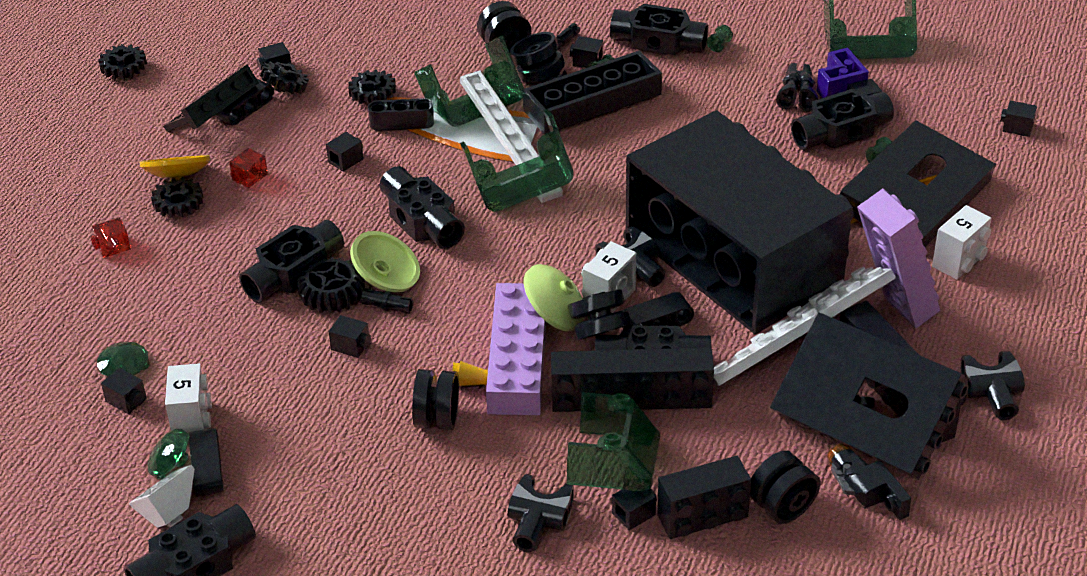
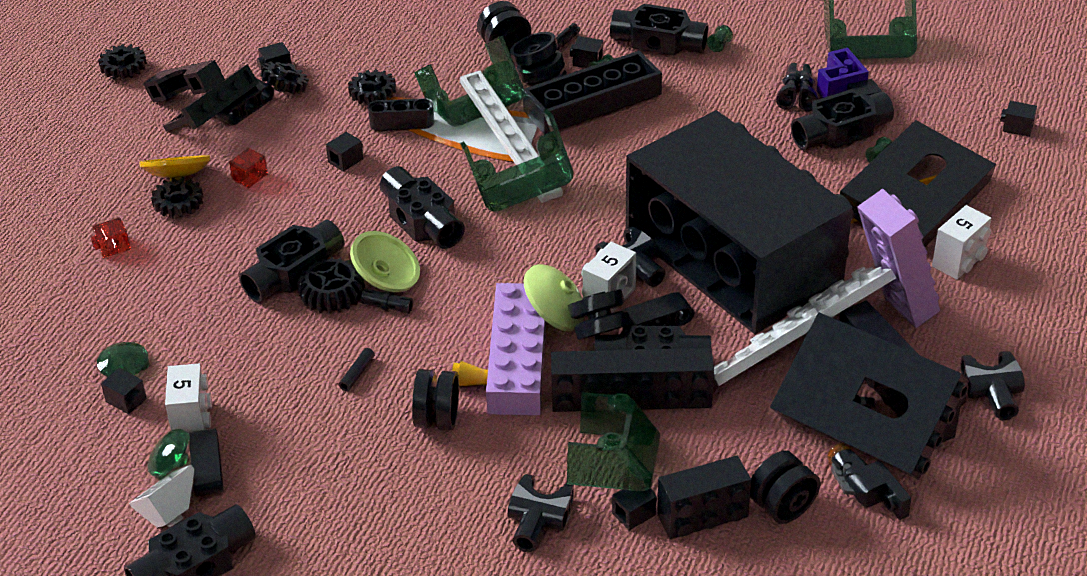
(196, 77): none -> black arch
(349, 336): black brick -> none
(356, 369): none -> black piece

